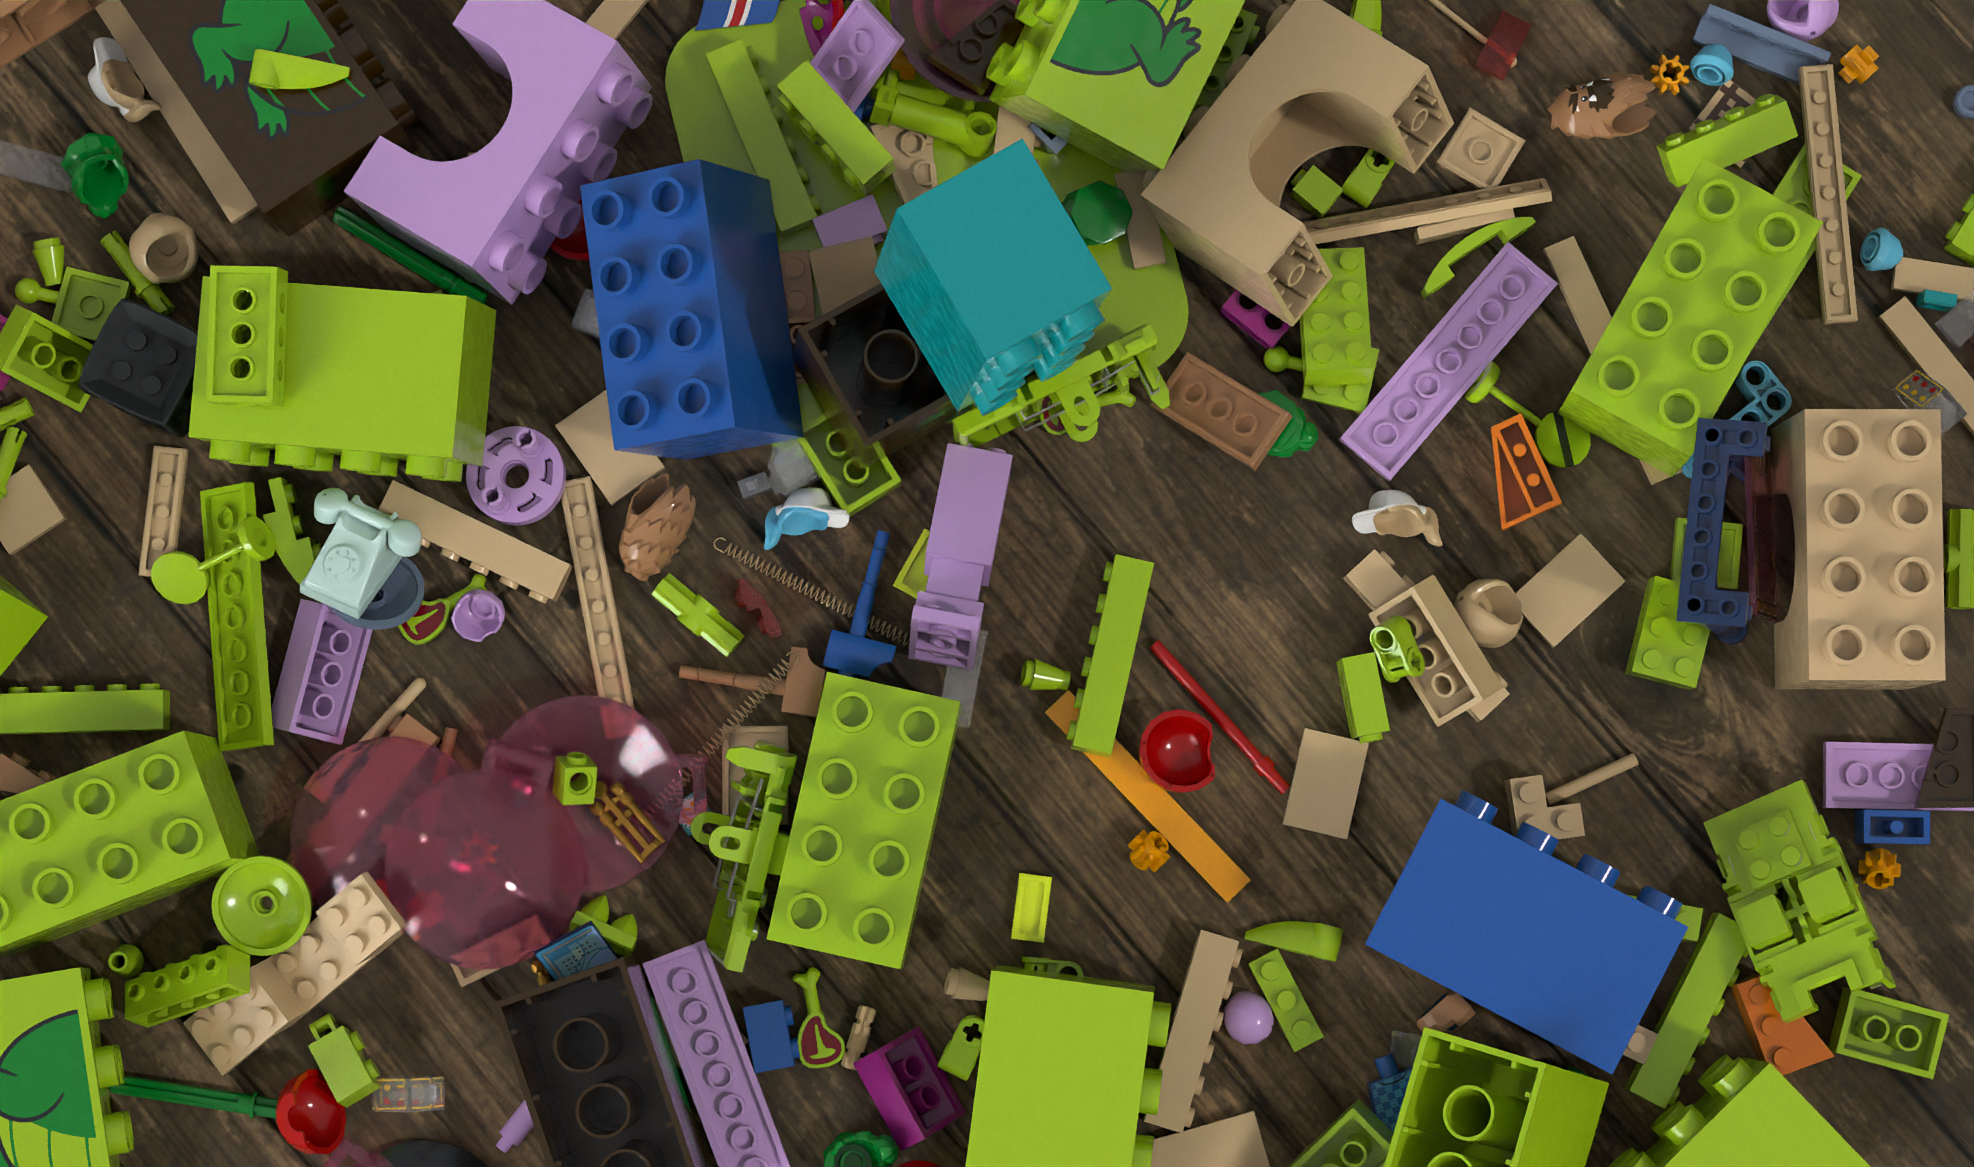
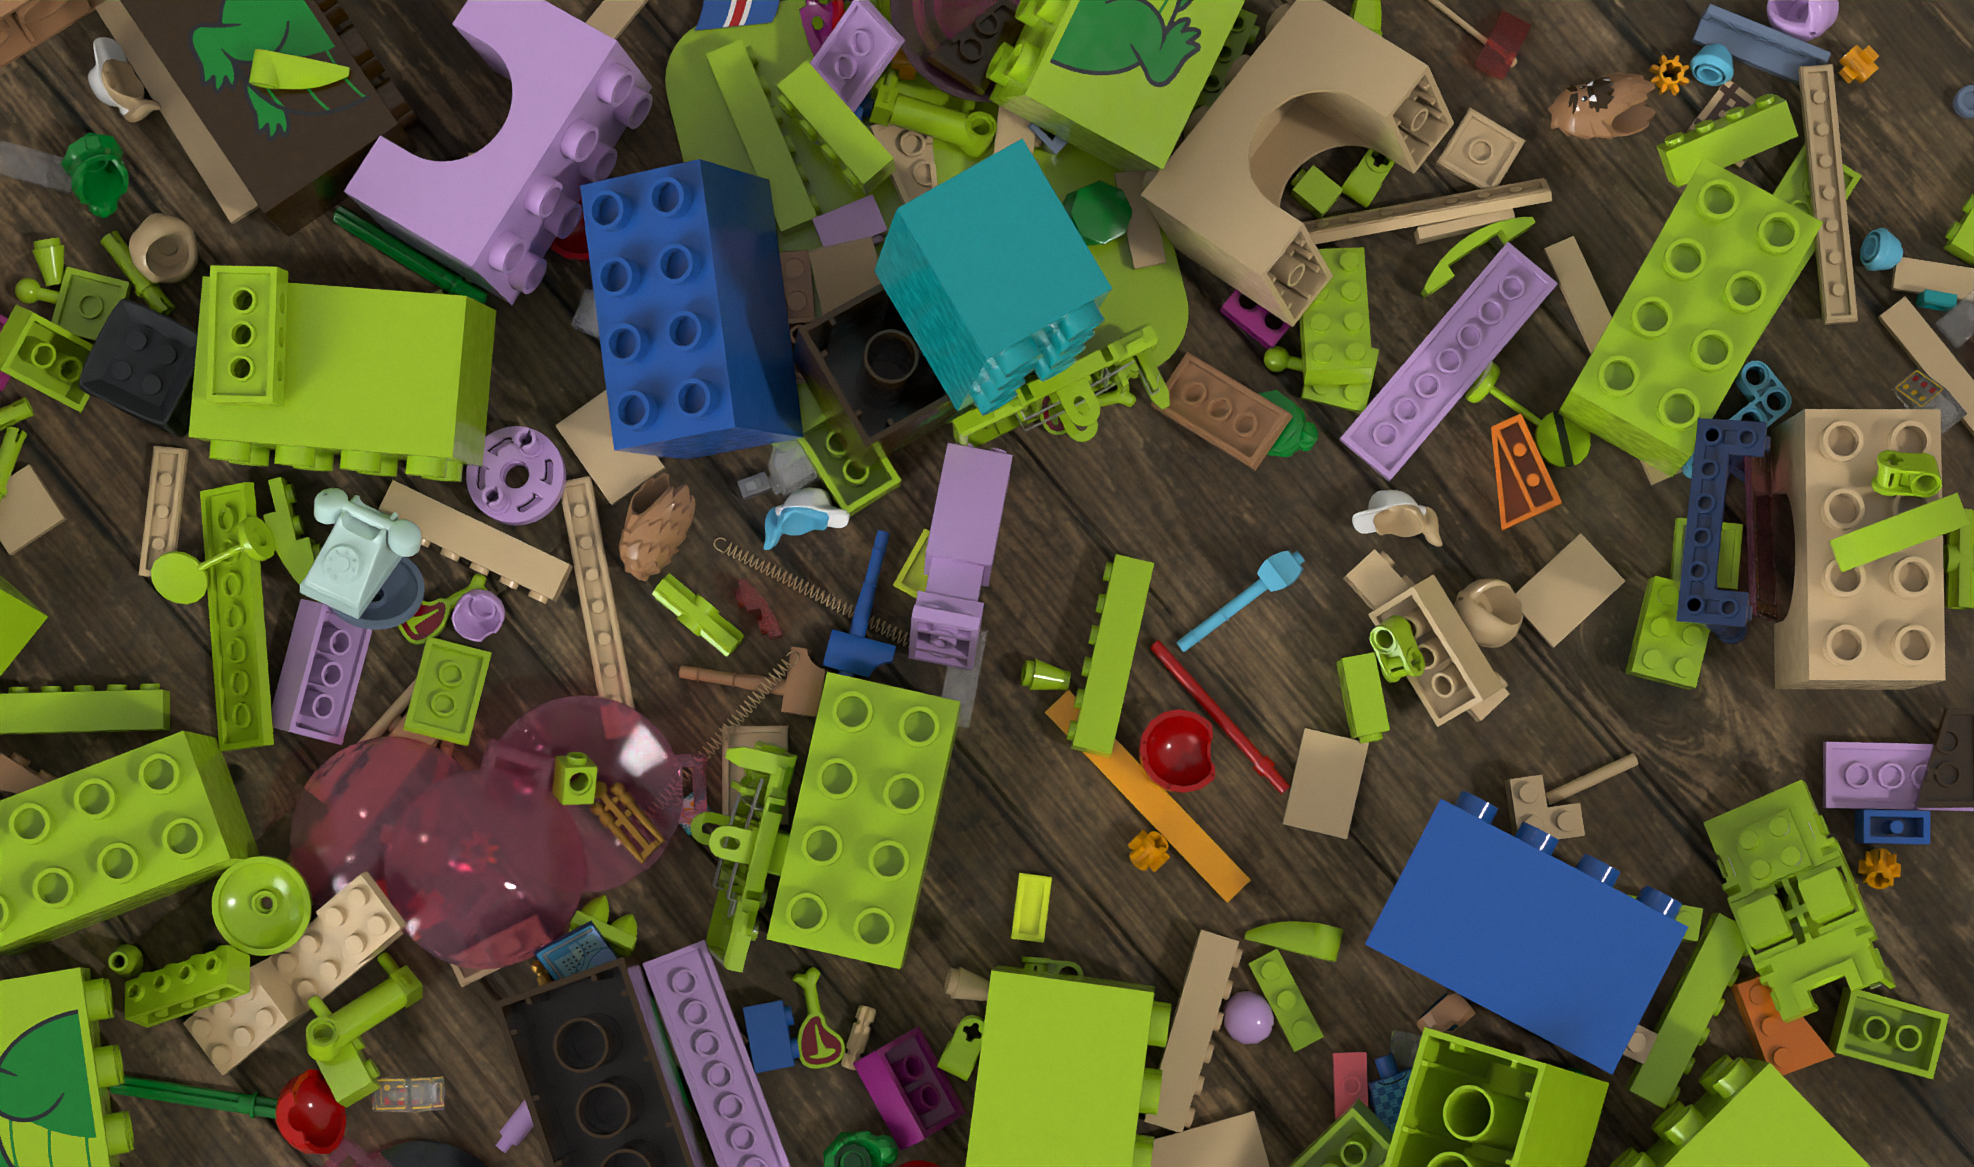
(363, 1013): none -> lime piece
(447, 691): none -> lime plate
(1275, 574): none -> medium azure piece
(1349, 1080): none -> coral plate
(1899, 532): none -> lime slope
(1907, 474): none -> lime piece

